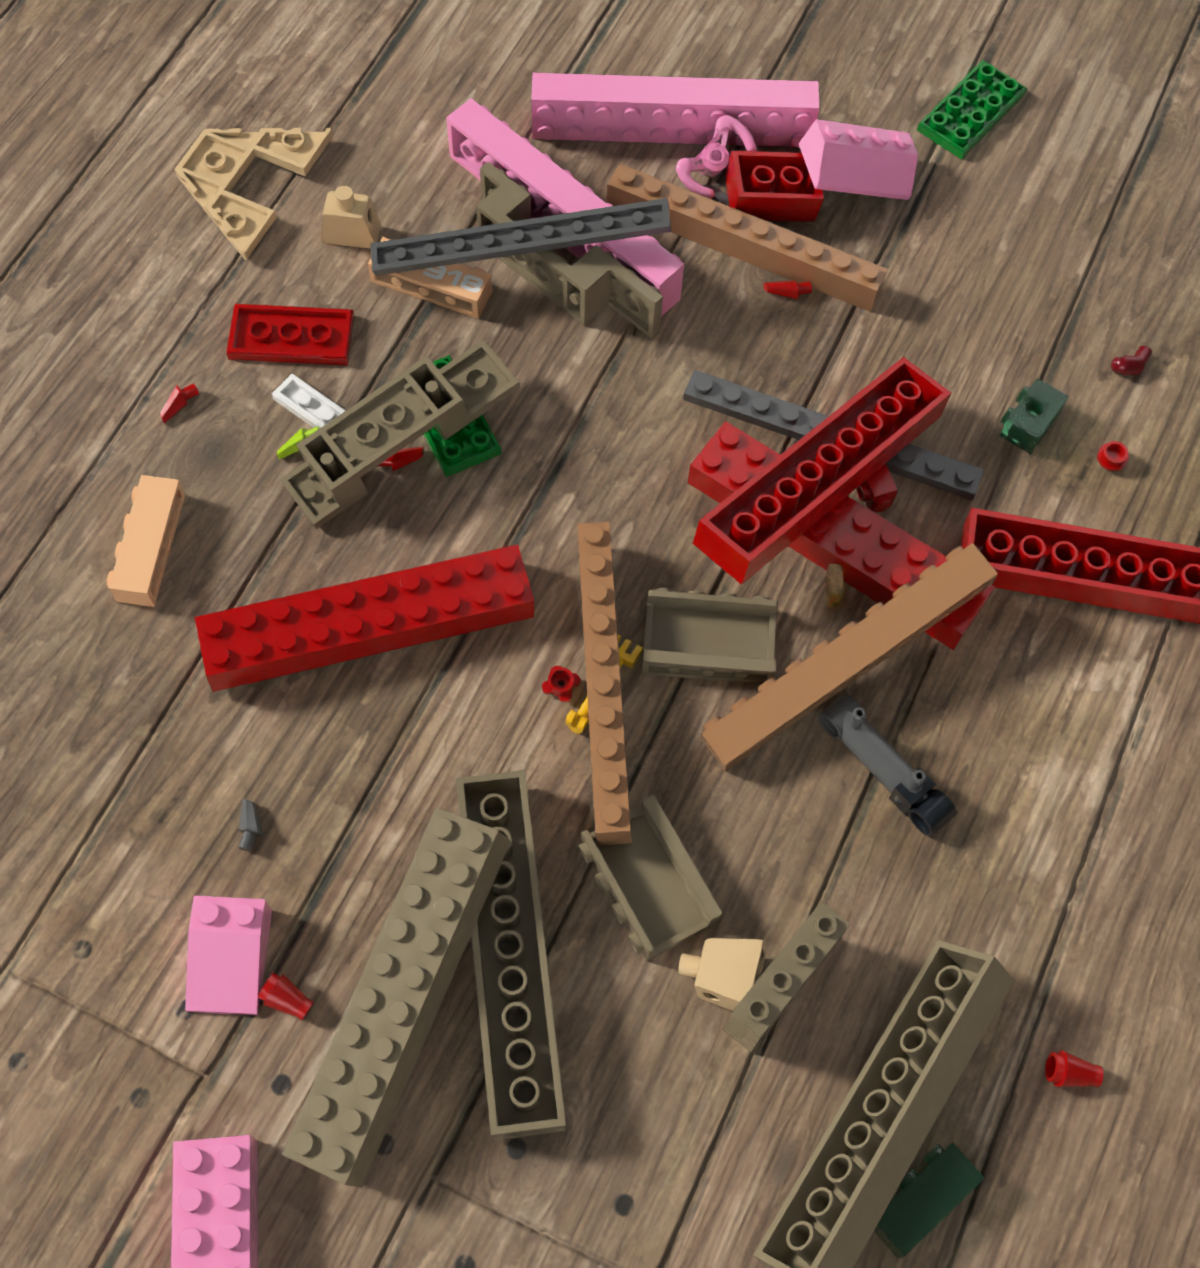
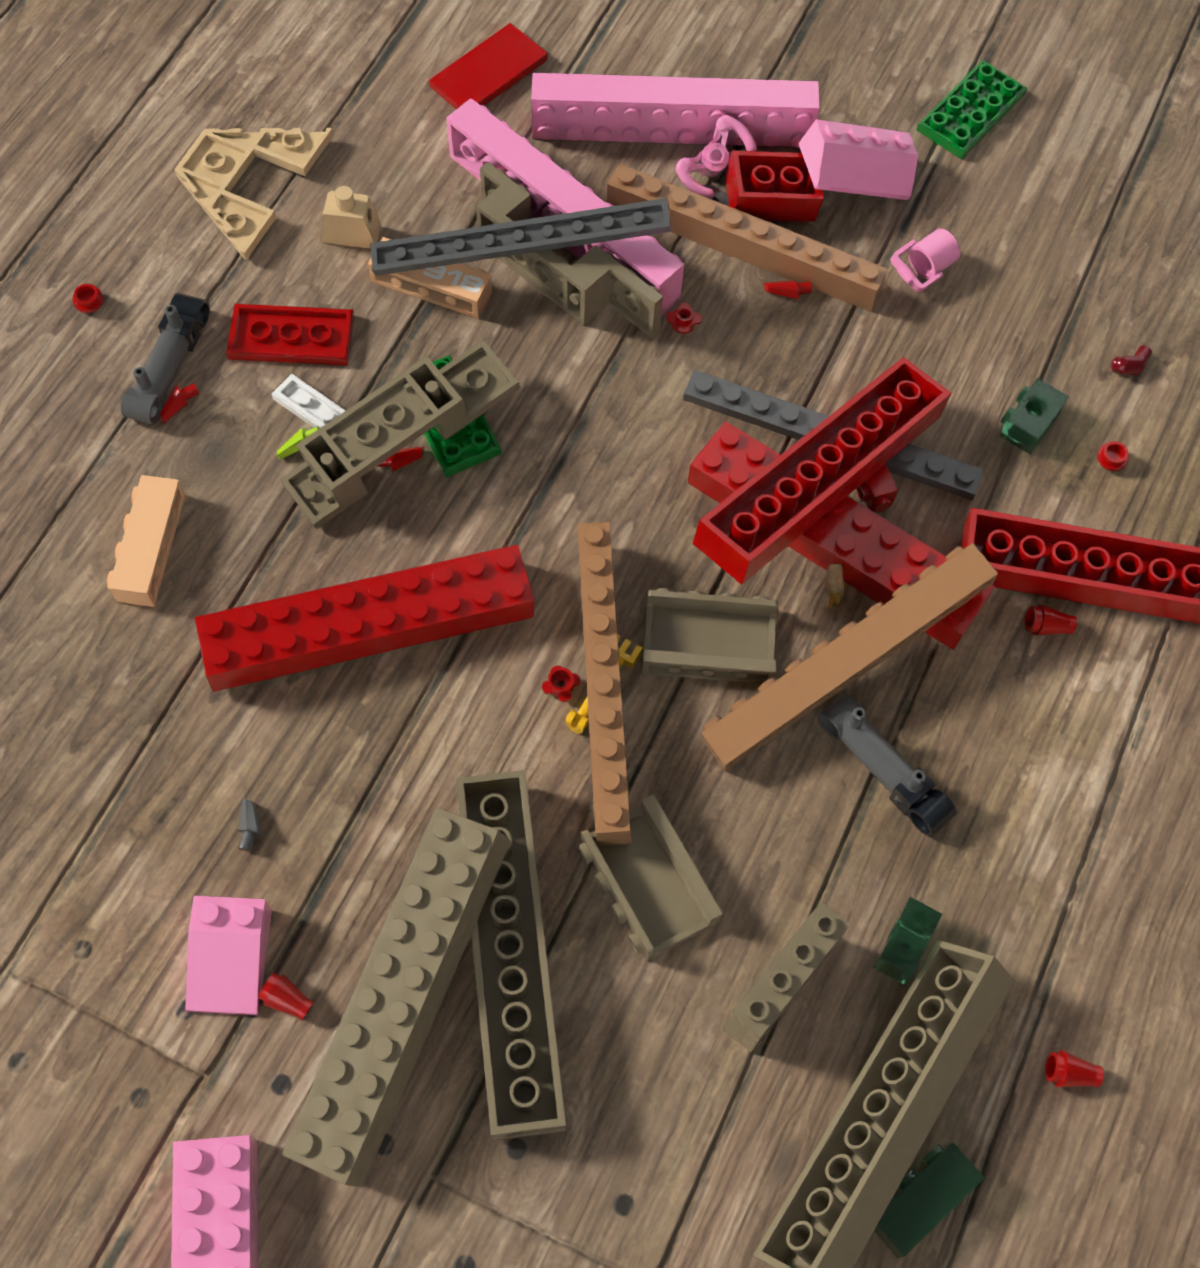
(87, 298): none -> red plate
(177, 335): none -> dark grey piece
(489, 68): none -> red tile
(682, 325): none -> red plate
(725, 969): tan torso -> none
(907, 940): none -> clear green brick
(927, 258): none -> bright pink piece
(1048, 621): none -> red cone

